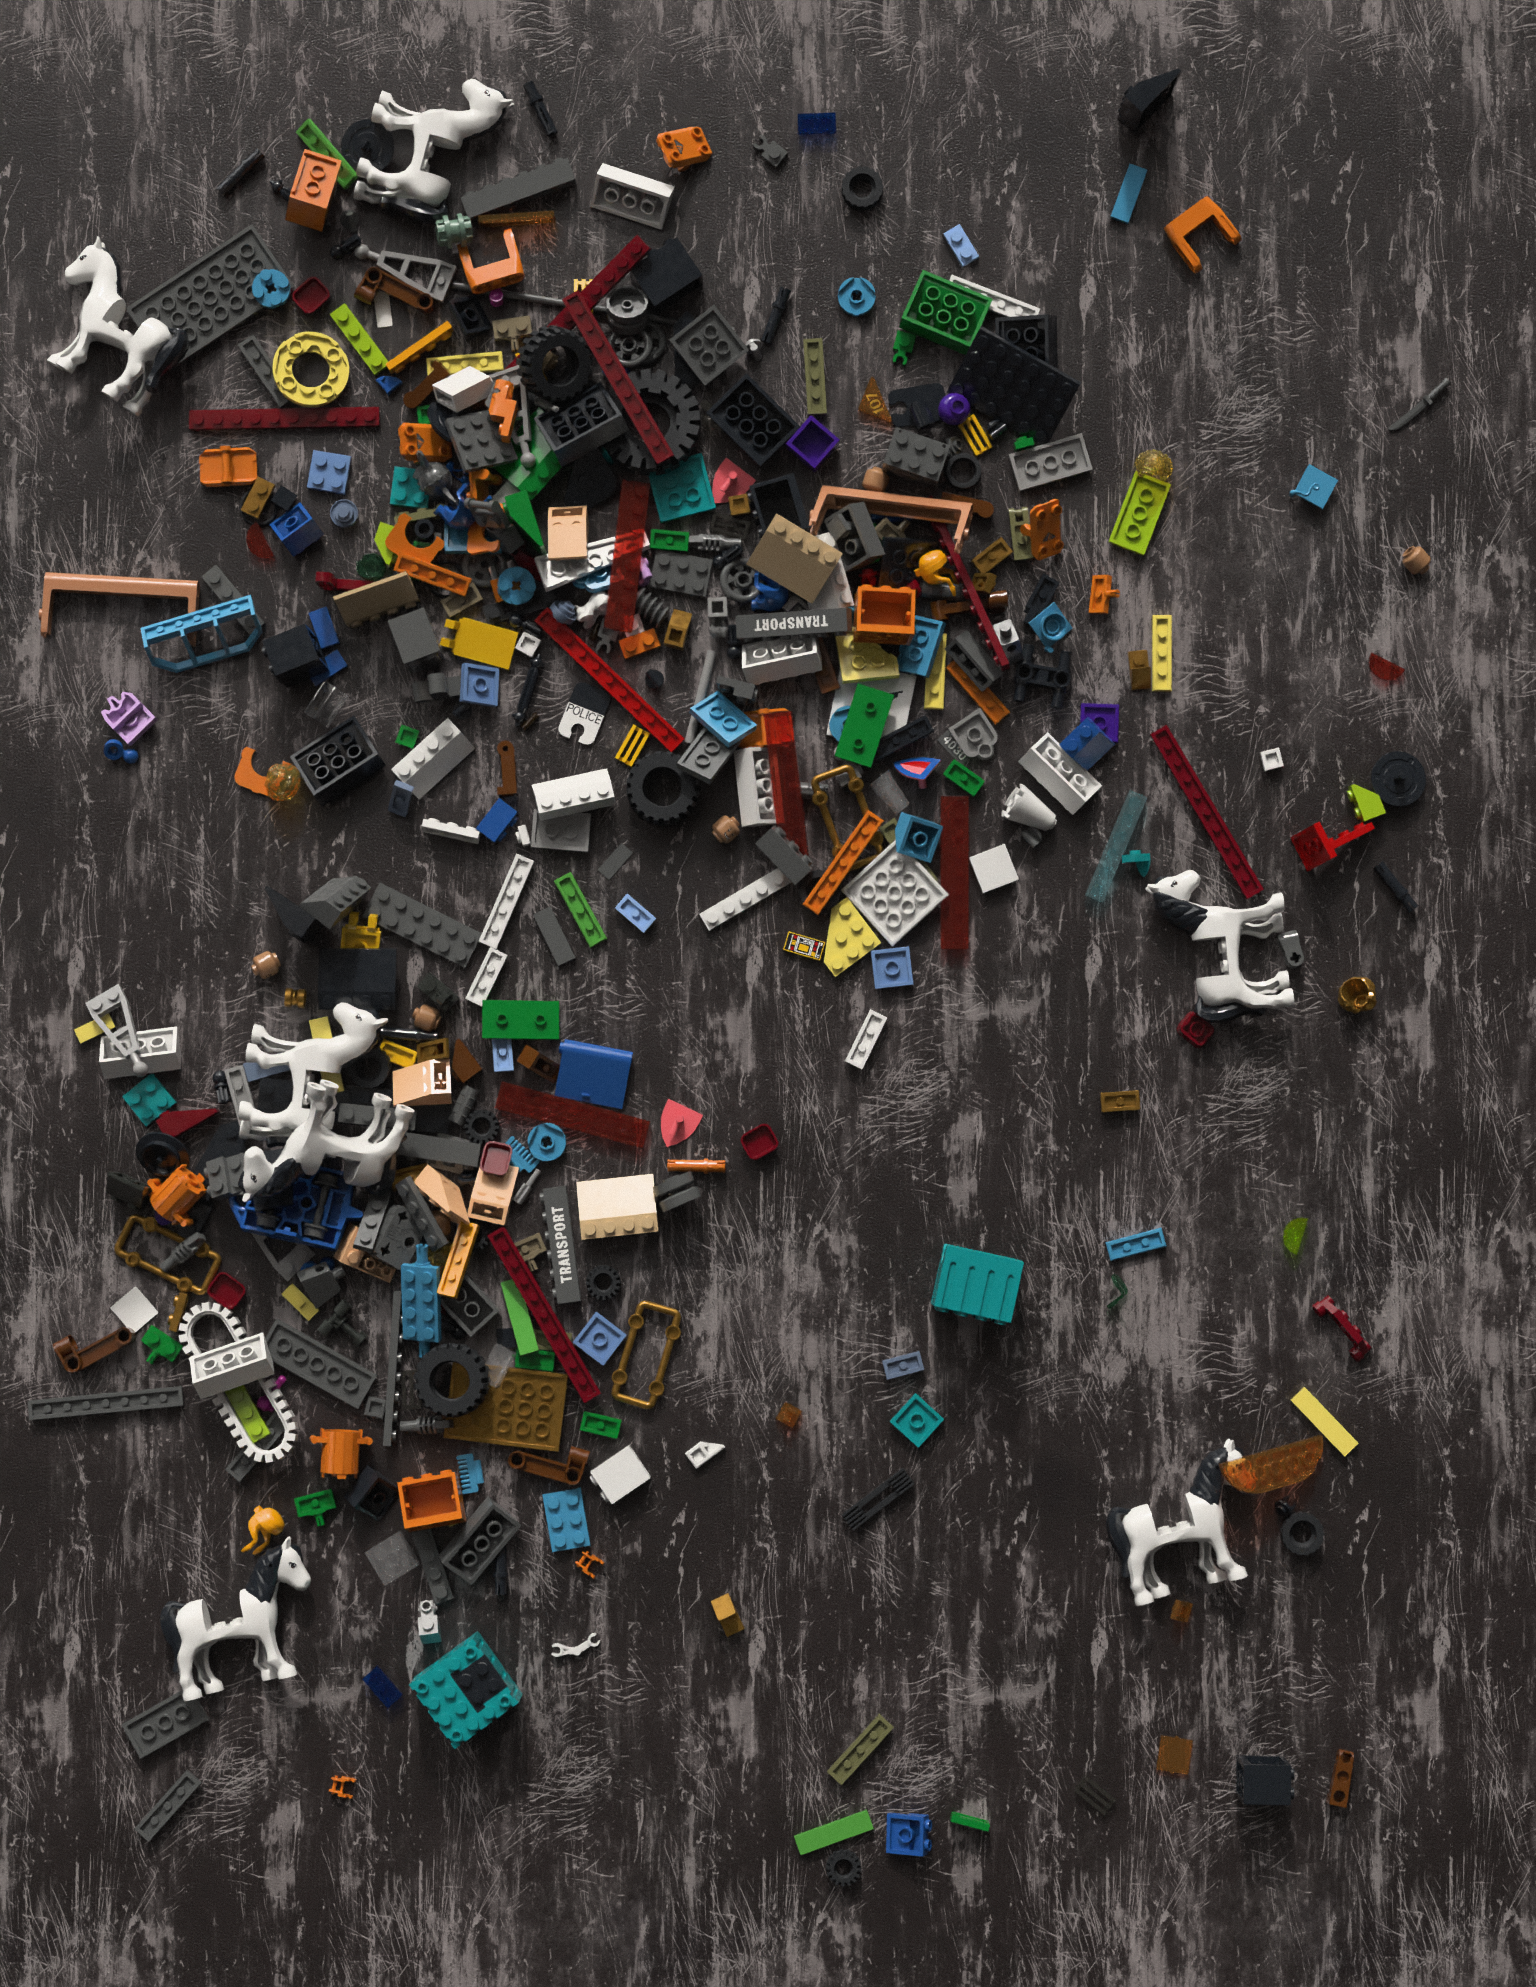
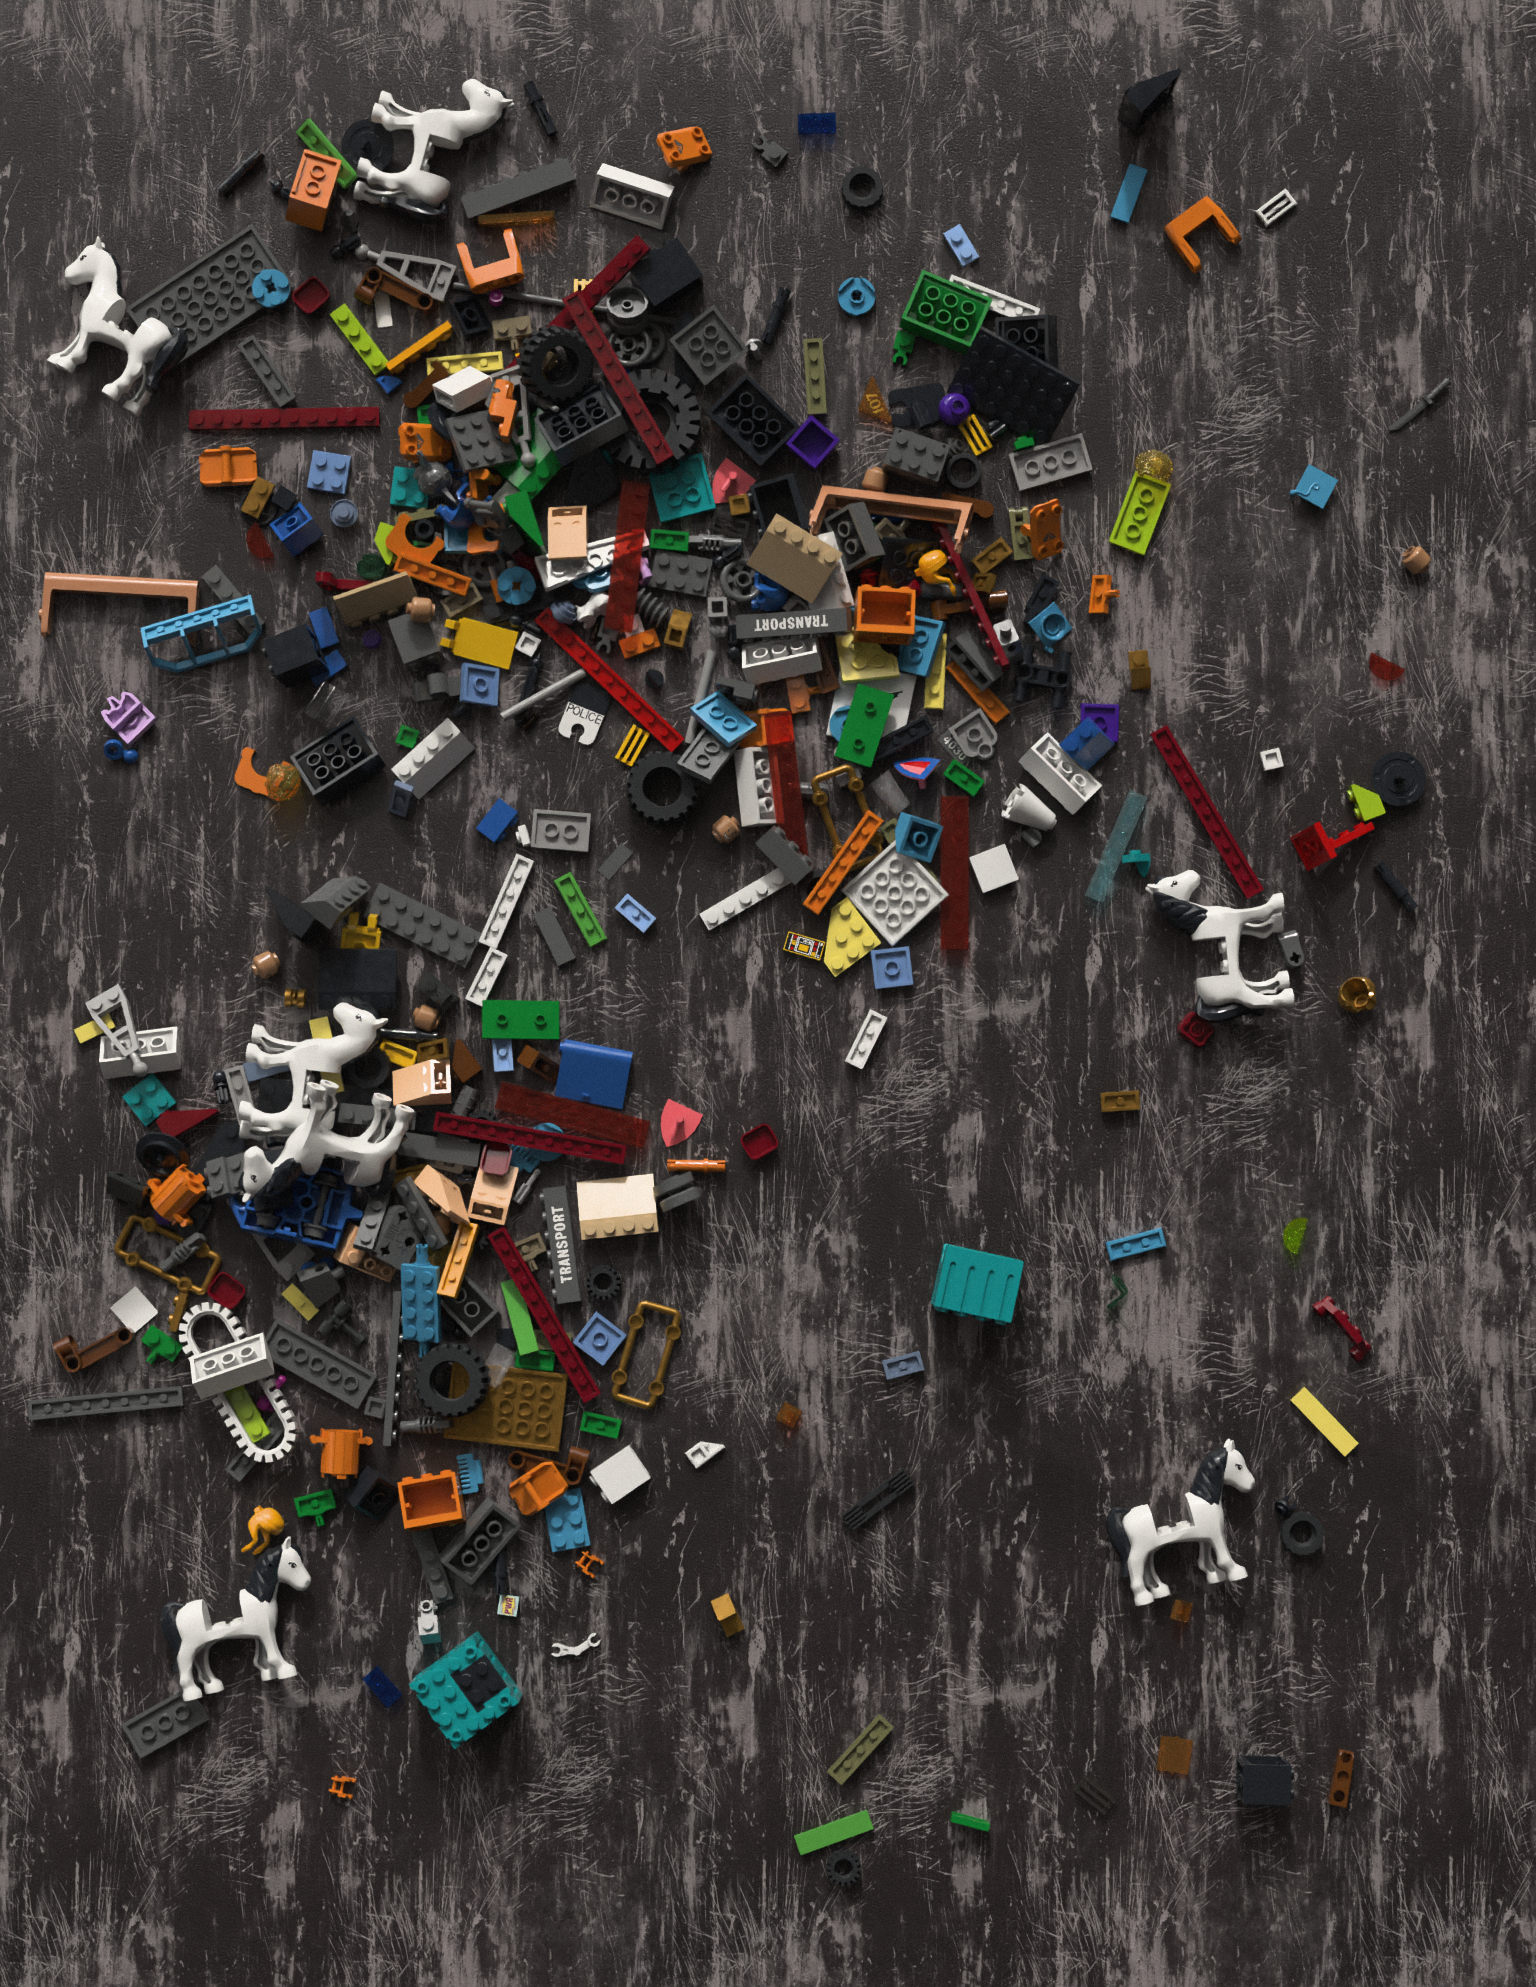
(167, 1805): dark grey plate -> none
(310, 343): light yellow plate -> none
(372, 639): none -> dark purple plate
(392, 1558): clear brick -> none
(420, 609): none -> medium nougat head
(451, 830): white plate -> none
(454, 231): sand green piece -> none
(508, 764): reddish brown leg -> none
(508, 1605): none -> tile
(529, 1137): none -> dark red plate
(538, 1488): none -> orange shield
(543, 694): none -> light grey piece
(573, 794): white slope -> none
(800, 693): none -> orange plate
(838, 527): dark grey tile -> none
(908, 1834): blue plate -> none
(916, 1420): teal plate -> none
(1161, 653): light yellow tile -> none
(1263, 217): none -> white tile
(1274, 1466): clear orange plate -> none

